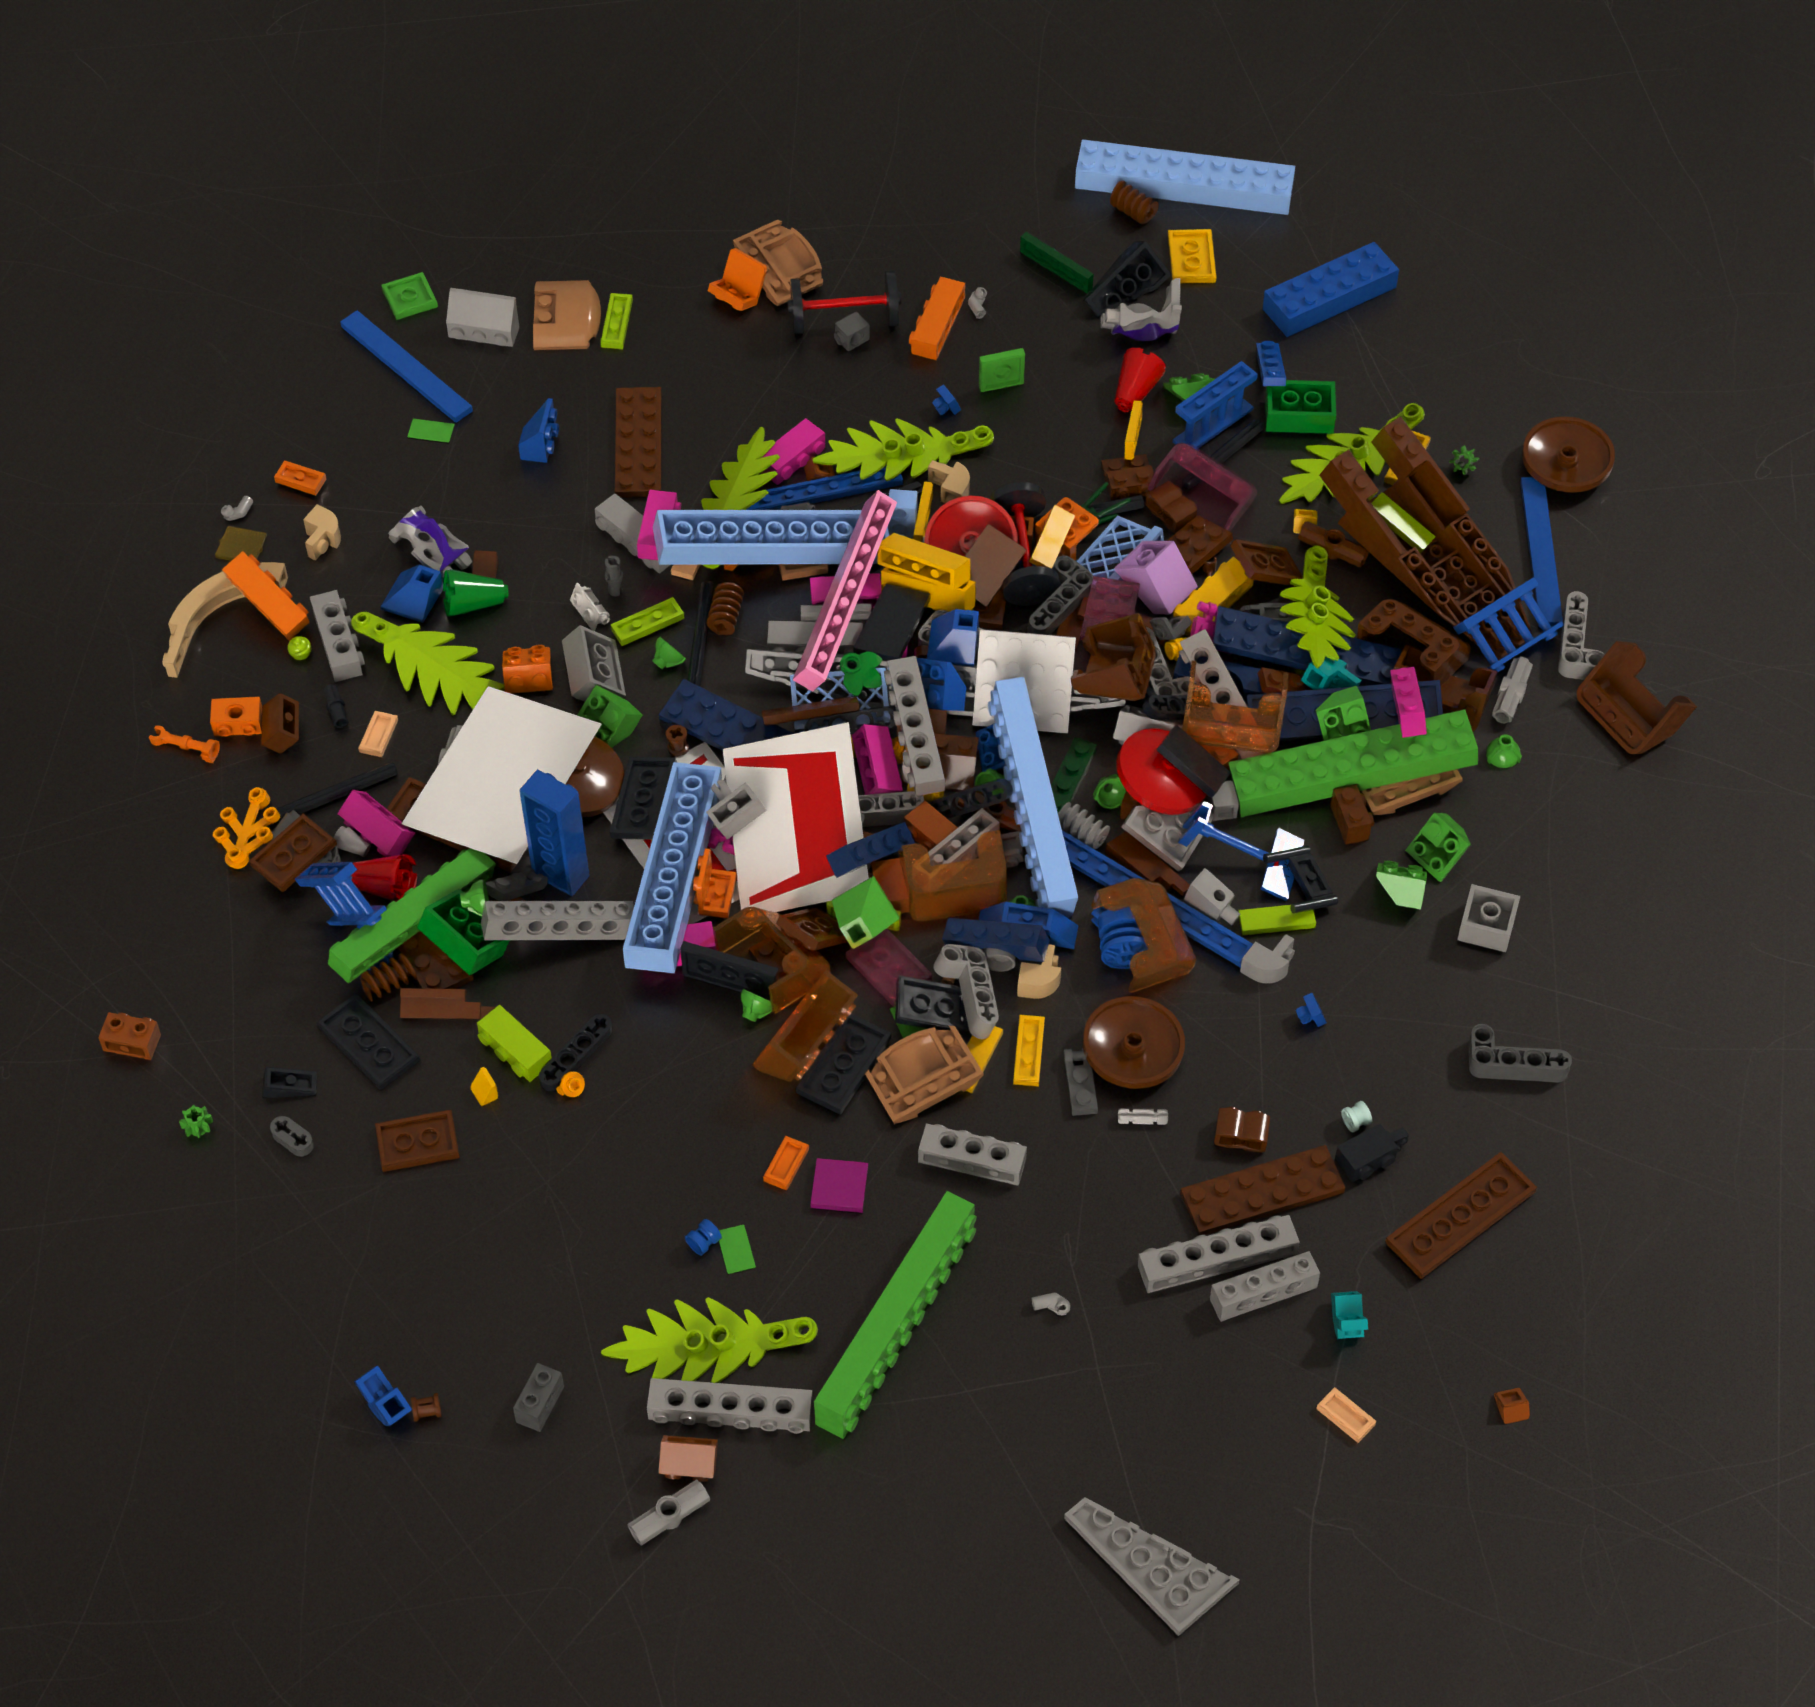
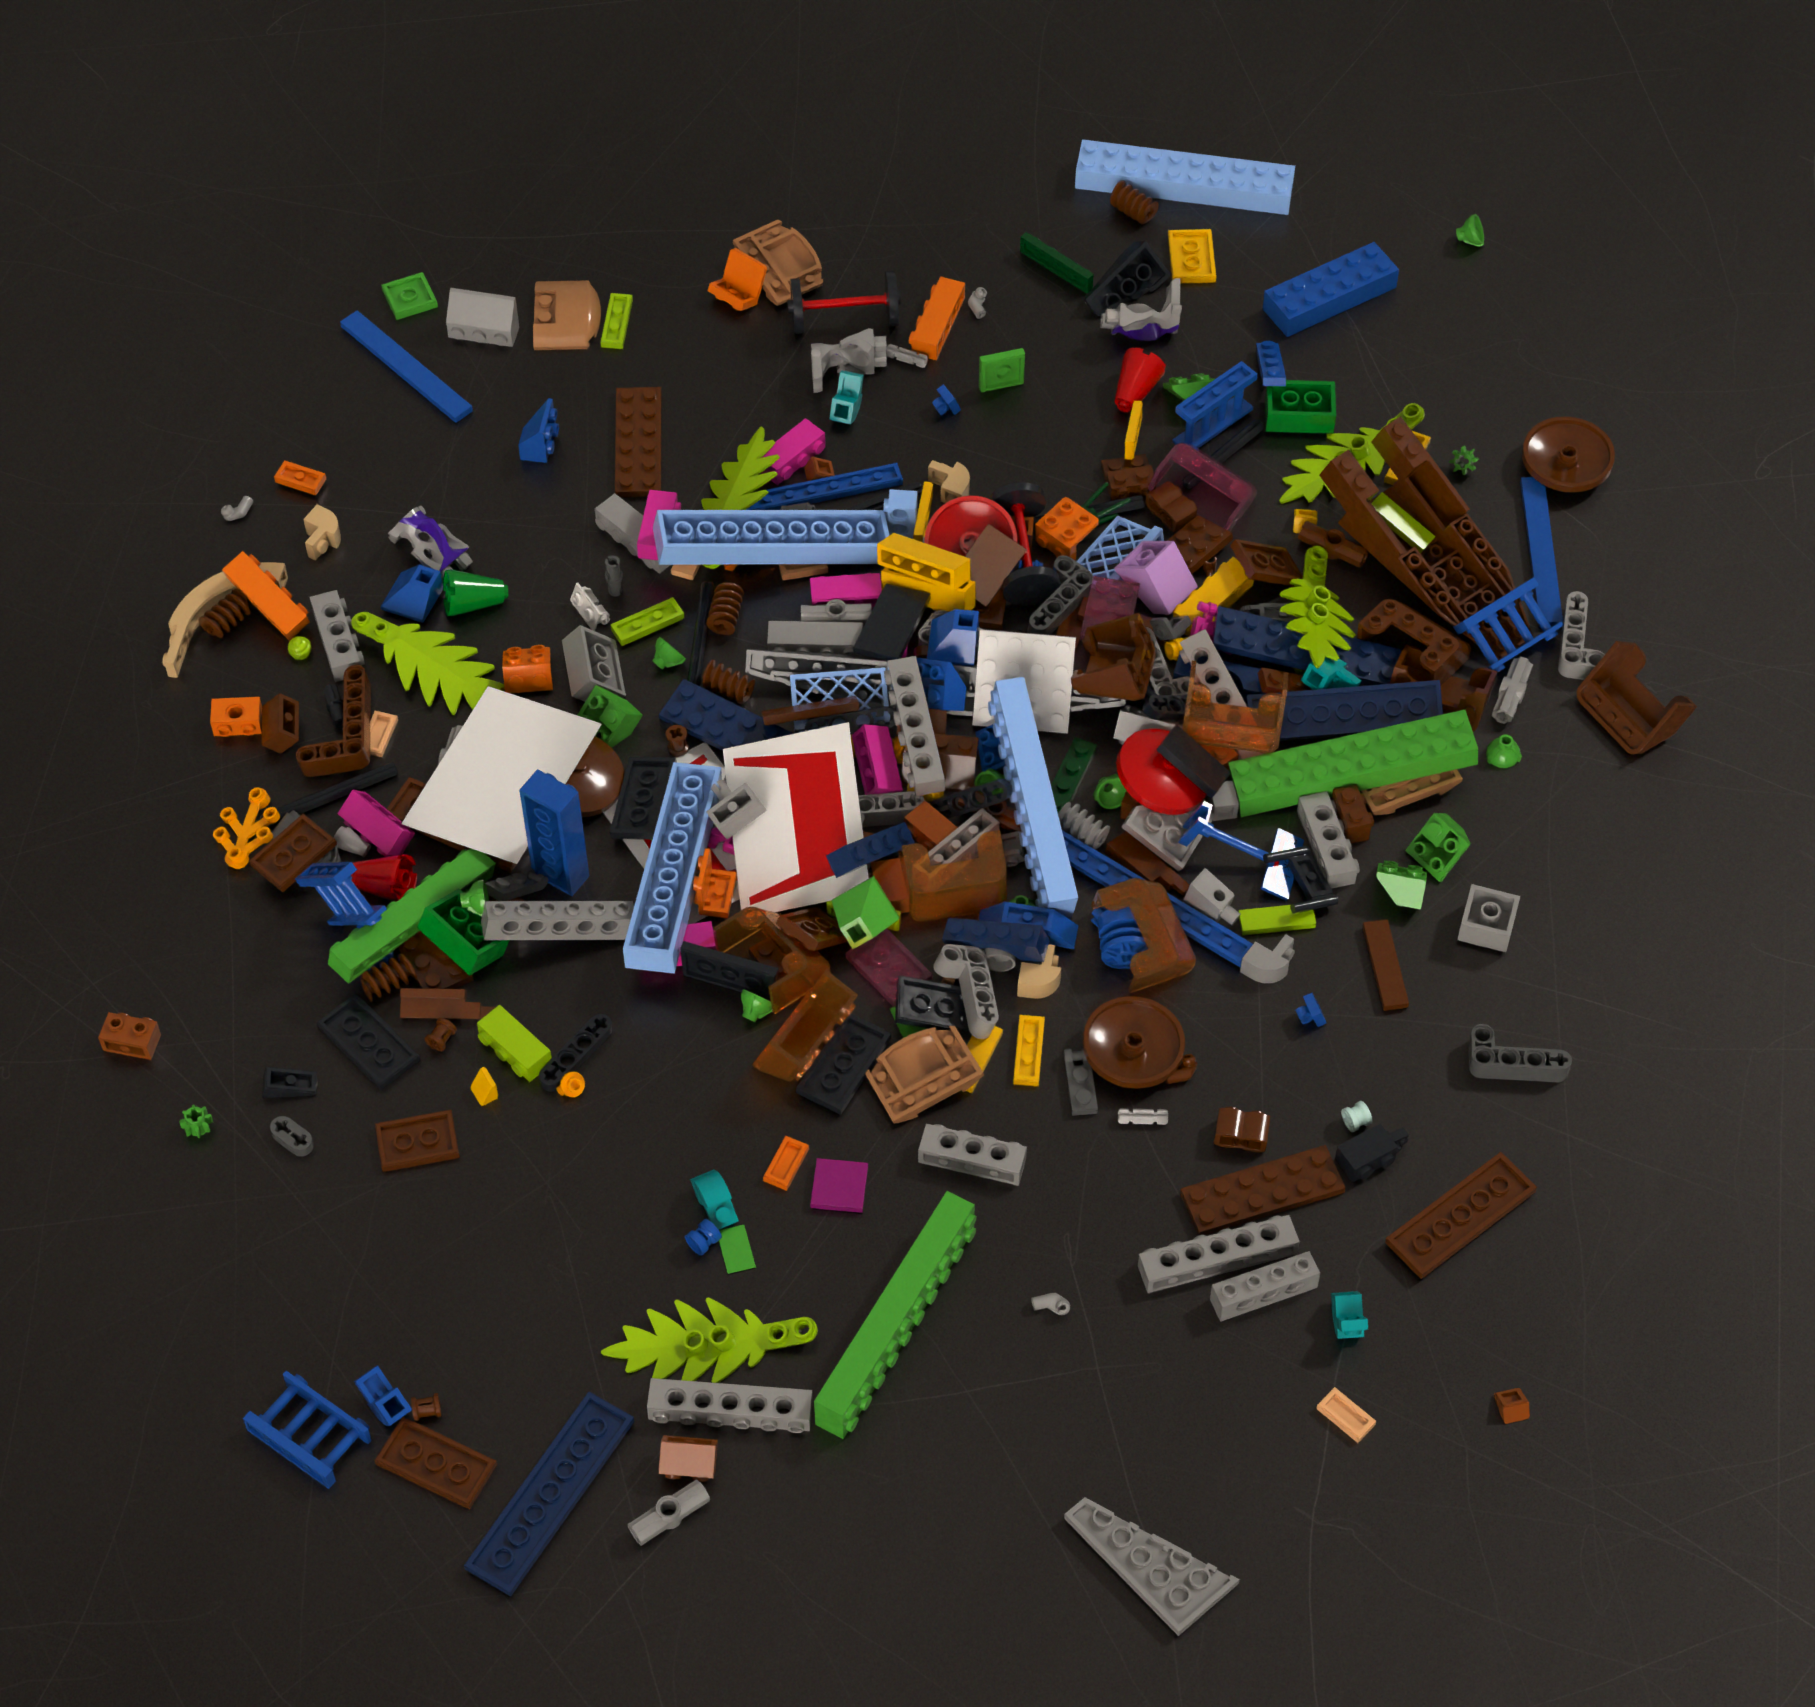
(209, 749): orange piece -> none
(225, 613): none -> reddish brown piece
(238, 540): clear yellow piece -> none
(302, 1454): none -> blue fence
(354, 749): none -> reddish brown beam
(430, 430): bright green sticker -> none
(436, 1462): none -> reddish brown tile
(440, 1034): none -> reddish brown bush
(485, 563): reddish brown slope -> none
(538, 1397): dark grey brick -> none
(549, 1494): none -> dark blue plate
(715, 1198): none -> teal brick
(726, 683): none -> reddish brown piece
(844, 591): bright pink brick -> none
(848, 398): none -> teal brick
(852, 331): dark grey brick -> none
(859, 350): none -> light grey hips
(863, 674): green plate -> none
(900, 452): lime plant -> none
(907, 355): none -> light grey axle
(1052, 537): yellow tile -> none
(1185, 1070): none -> reddish brown arm
(1312, 811): none -> light grey brick
(1343, 714): bright green slope -> none
(1385, 965): none -> reddish brown tile
(1408, 702): dark pink brick -> none
(1471, 231): none -> bright green piece

